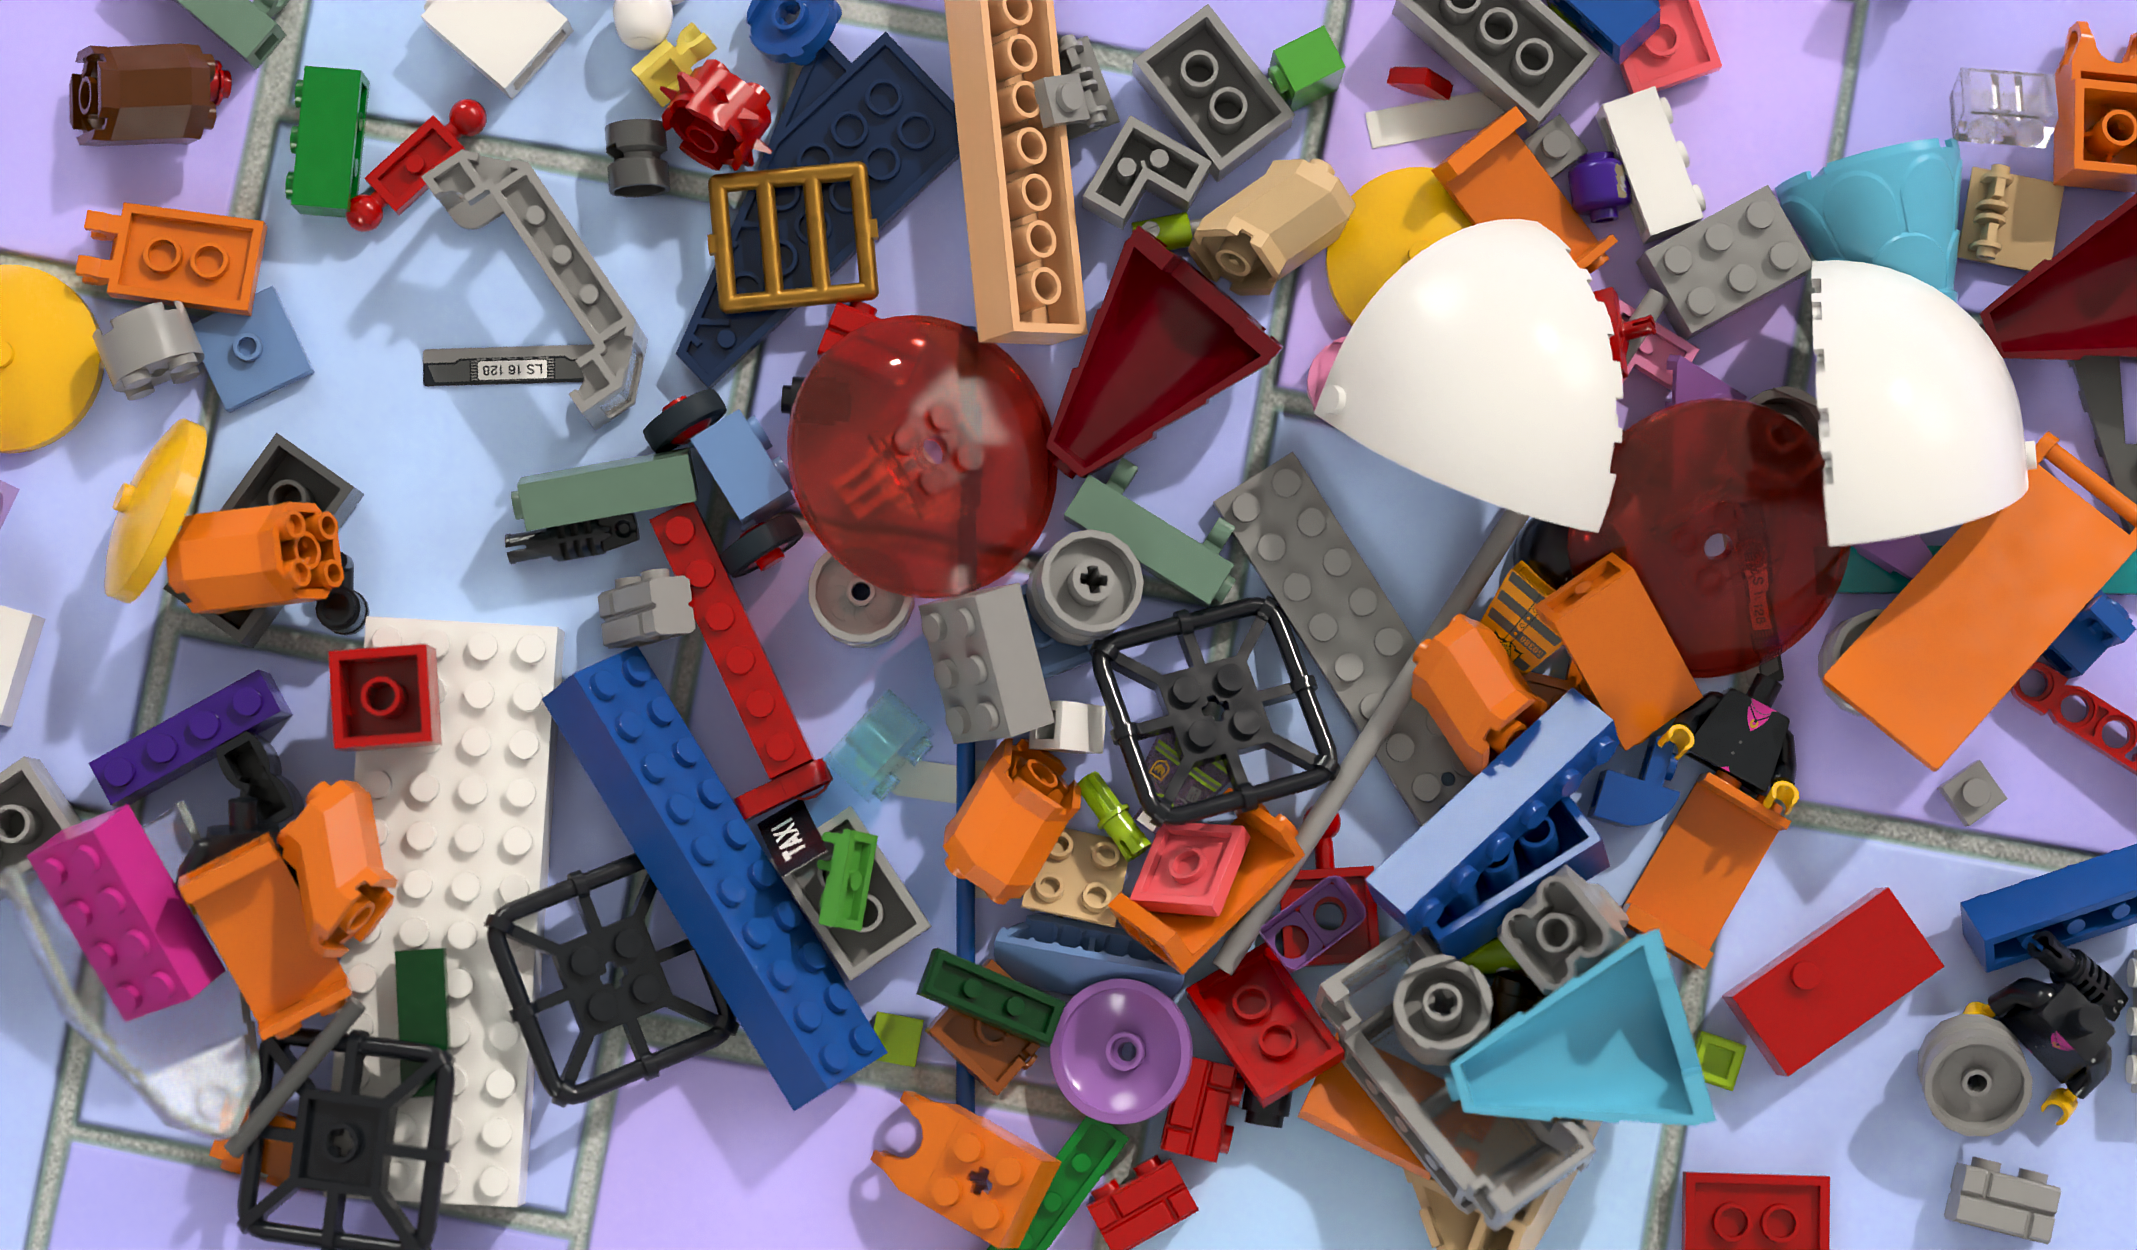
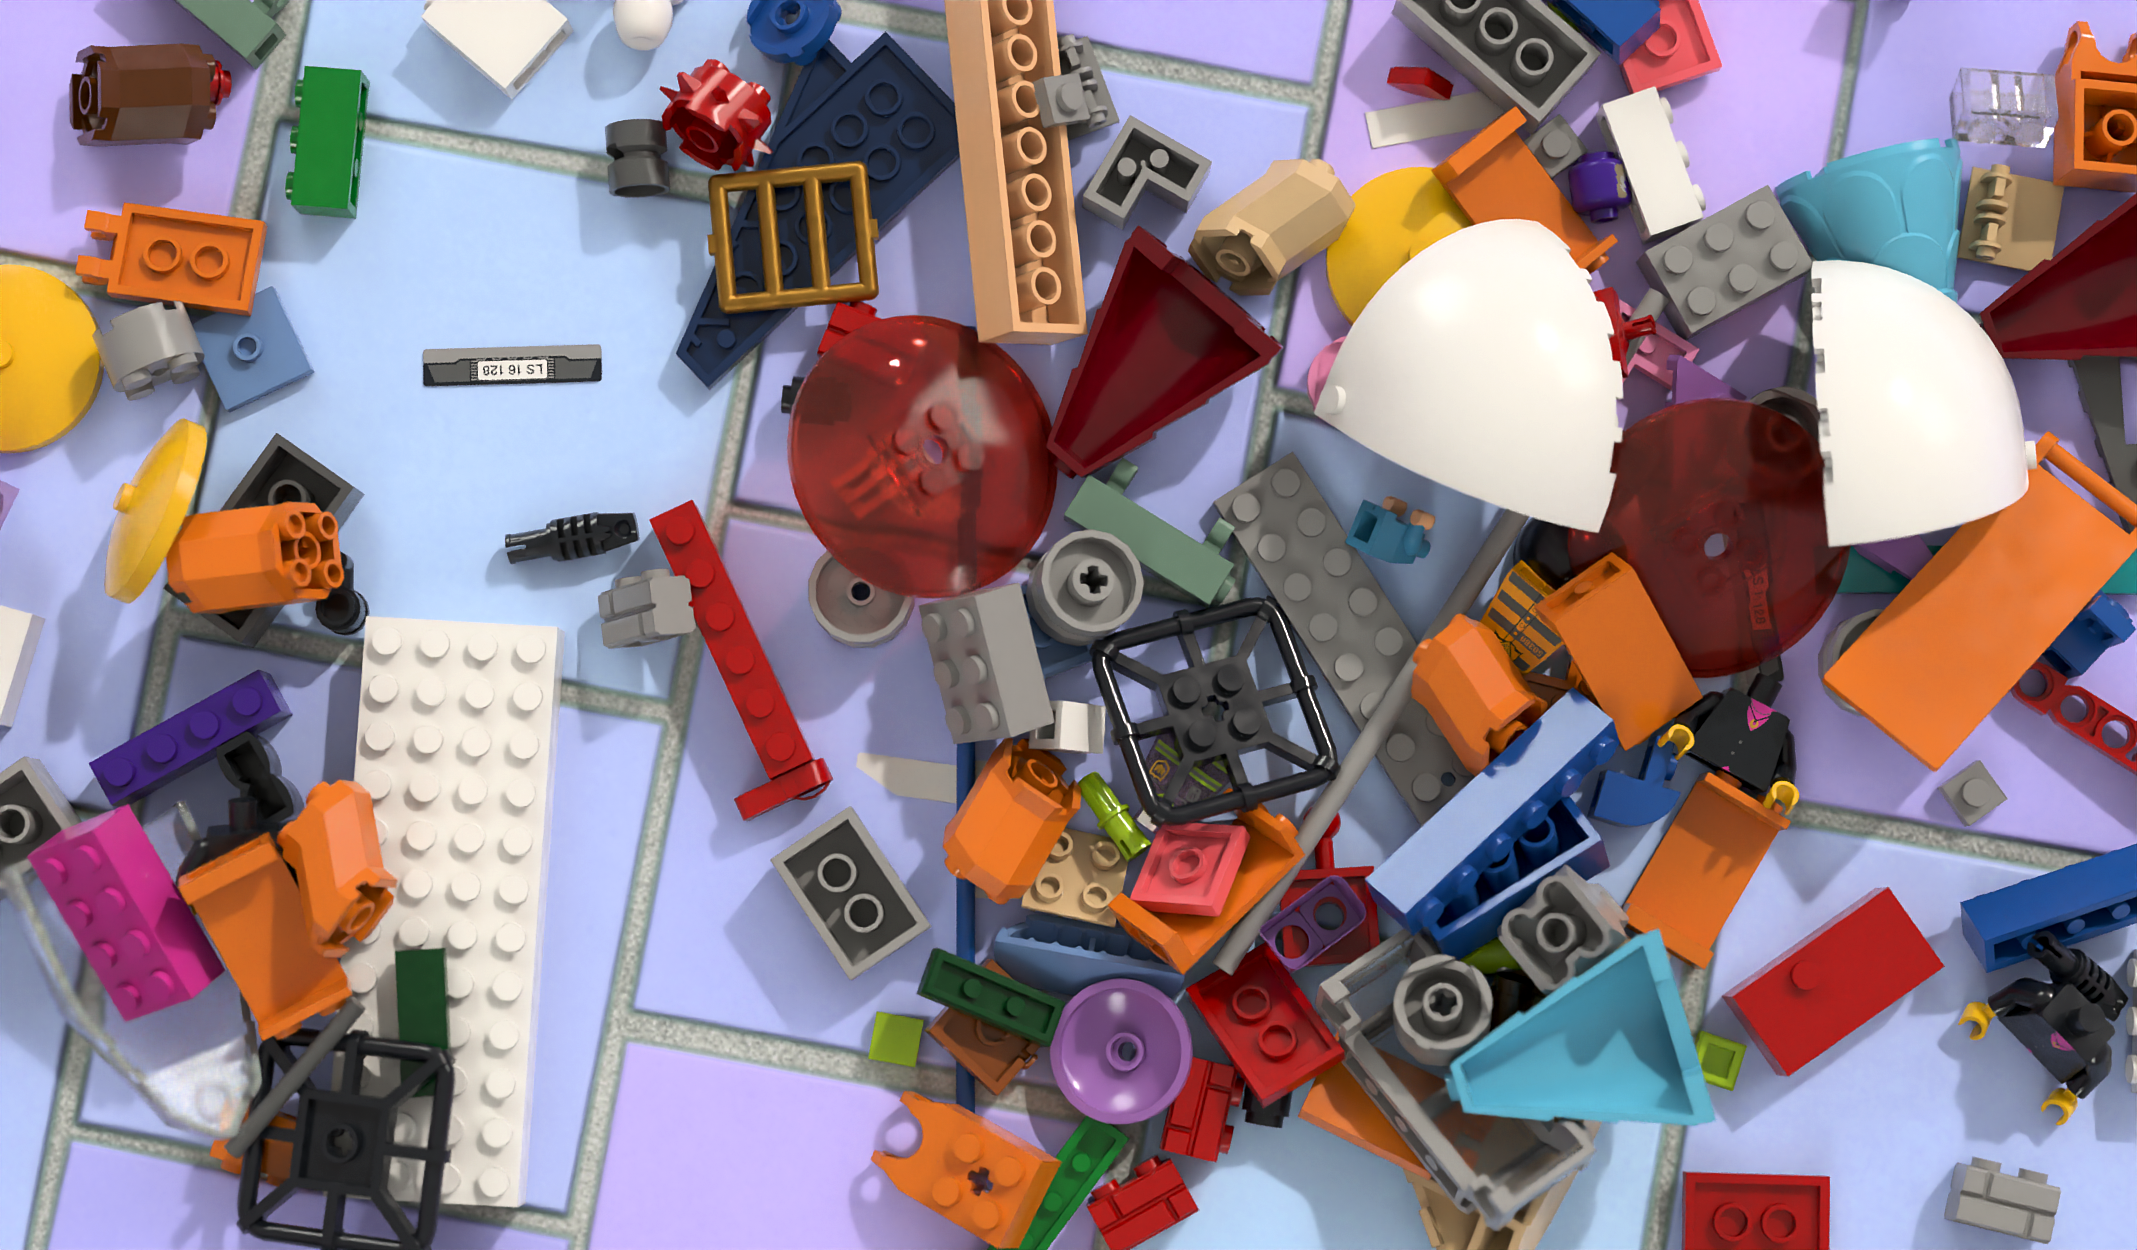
(385, 697): red brick -> none
(399, 178): red plate -> none
(482, 189): light grey windscreen -> none
(595, 1004): black plate -> none
(605, 489): sand green brick -> none
(666, 61): light yellow plate -> none
(714, 876): blue brick -> none
(743, 470): brick -> none
(791, 837): black sticker -> none
(849, 878): bright green plate -> none
(880, 747): clear light blue brick -> none
(1172, 229): lime piece -> none
(1212, 92): light grey brick -> none
(1306, 69): bright green brick -> none
(1387, 538): none -> dark azure piece
(1974, 1075): light grey wheel -> none

